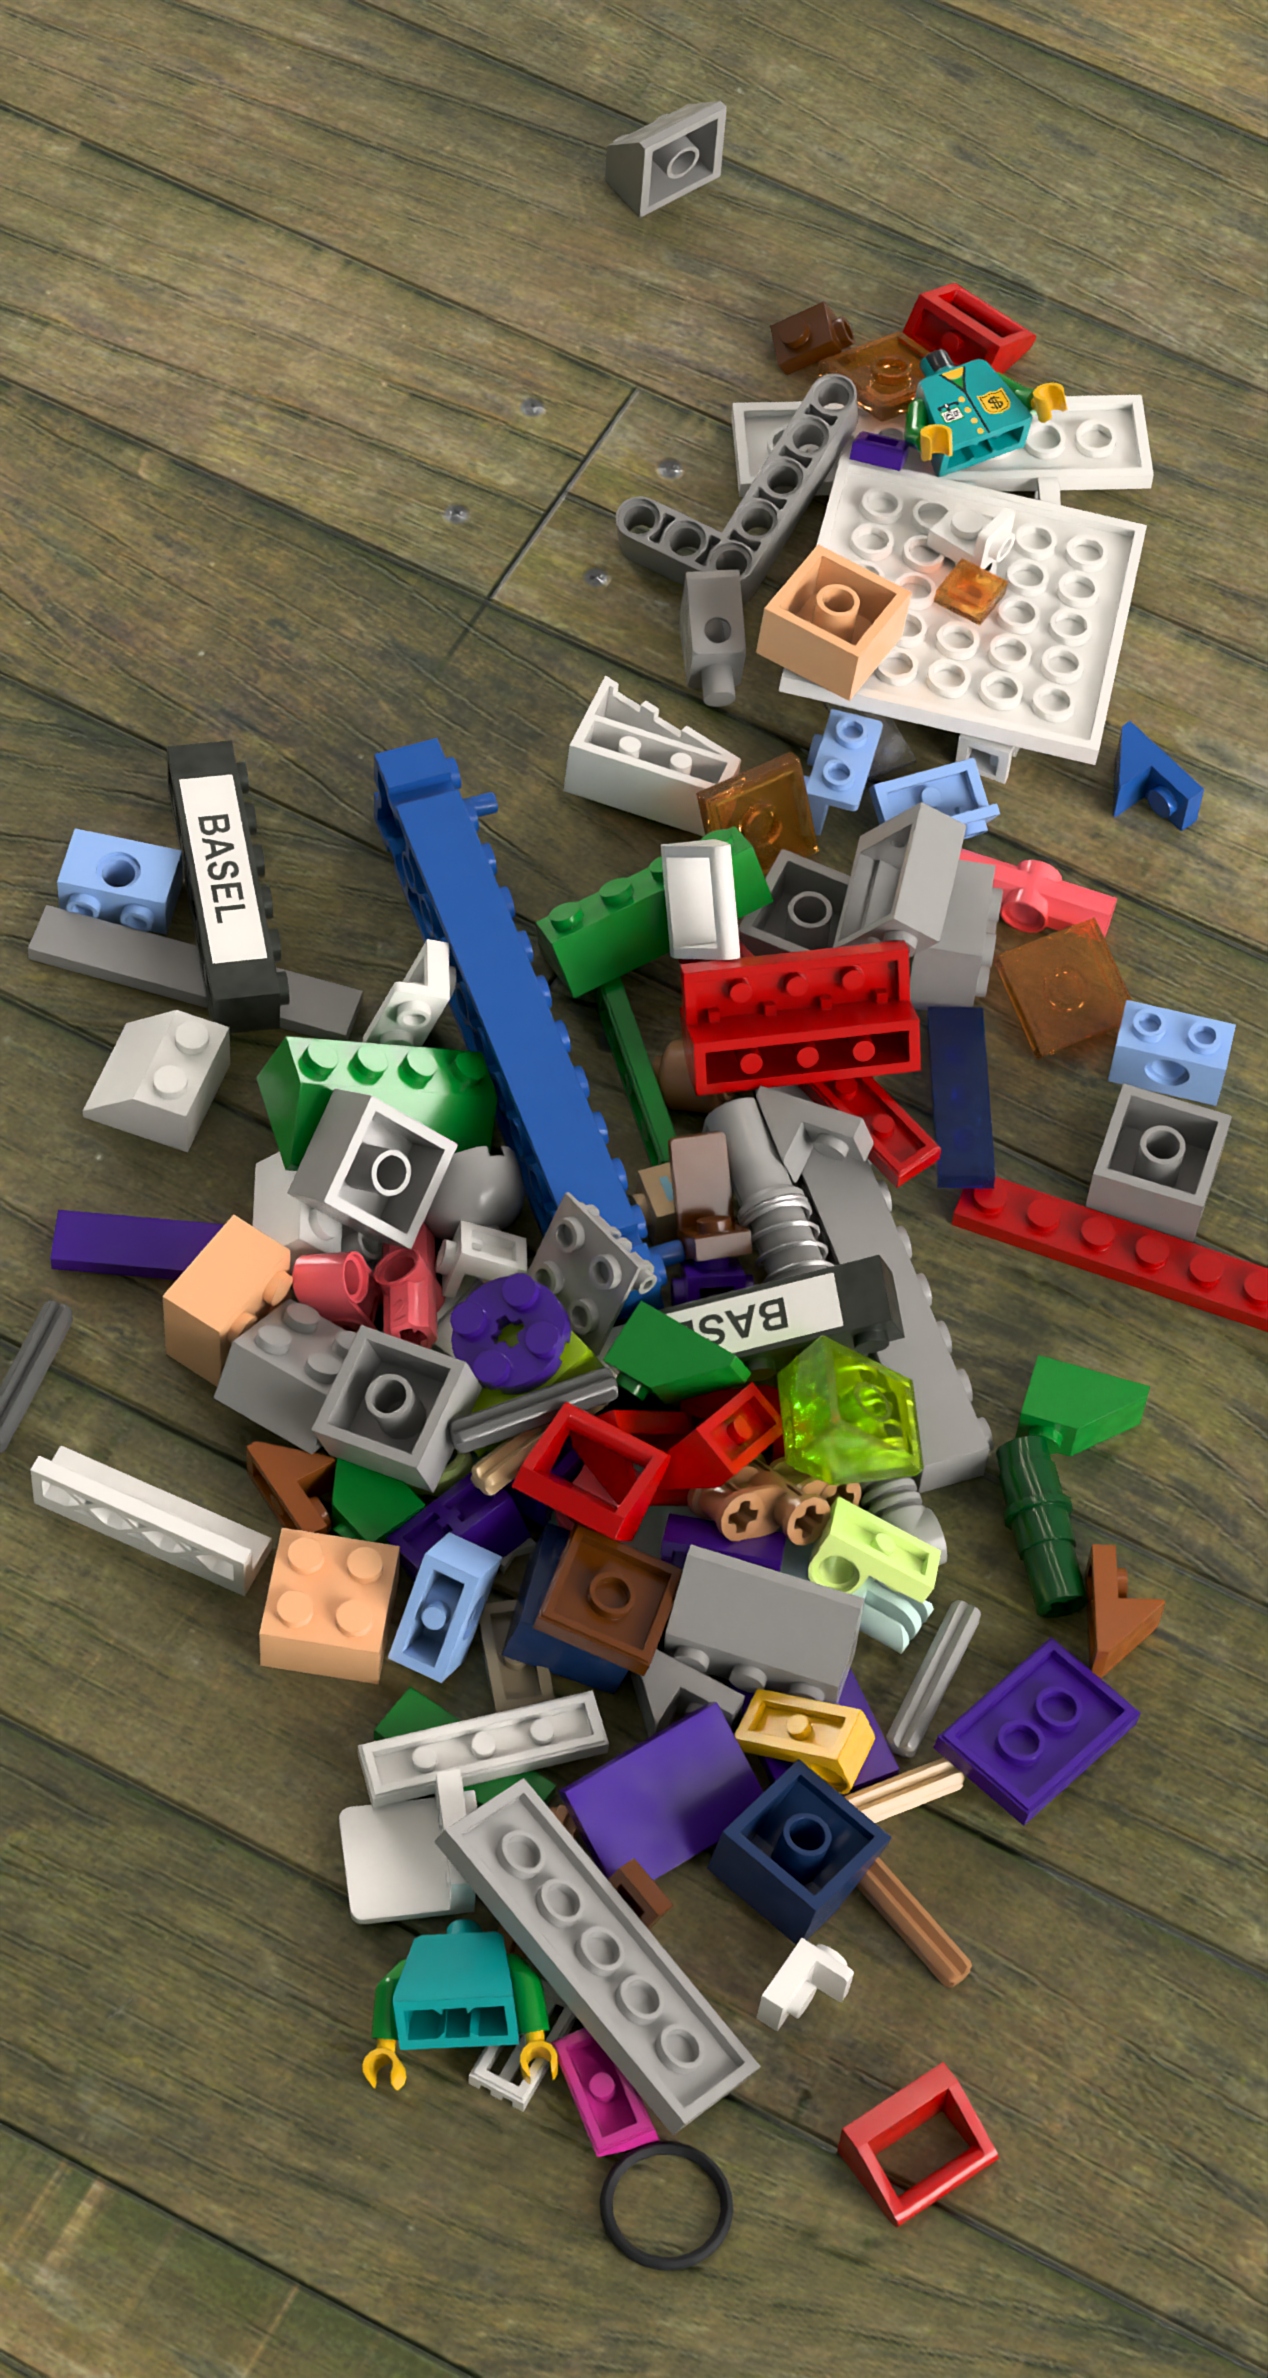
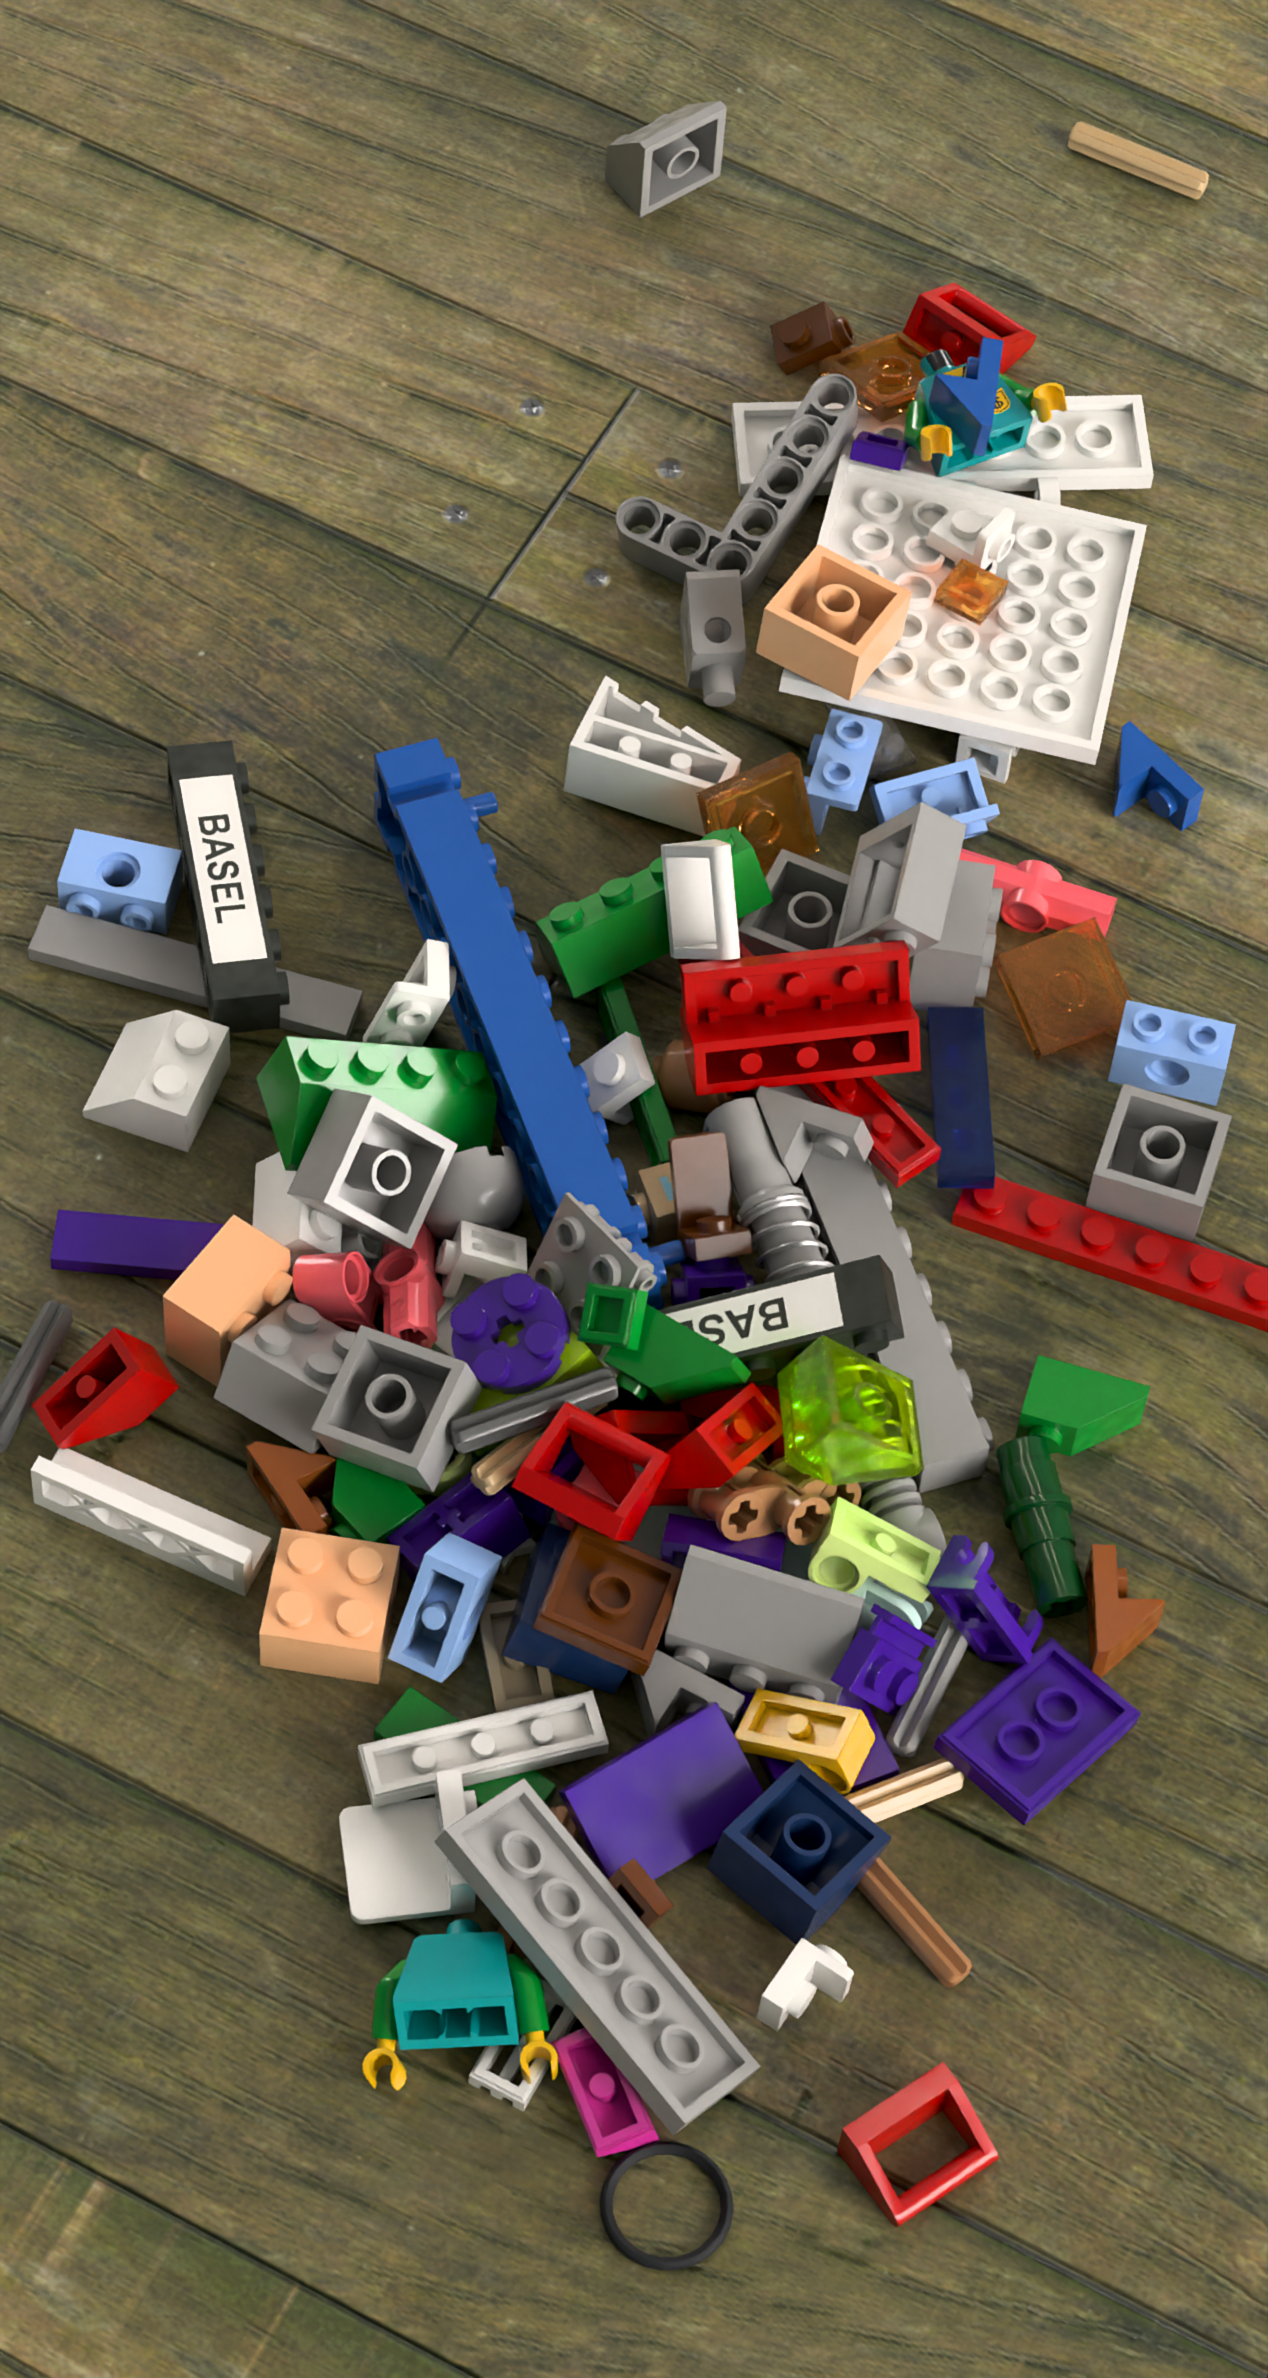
(105, 1391): none -> red slope
(612, 1316): none -> green tile
(617, 1077): none -> white bracket
(883, 1661): none -> dark purple plate
(969, 401): none -> blue slope
(979, 1605): none -> dark purple hinge
(1138, 160): none -> tan axle

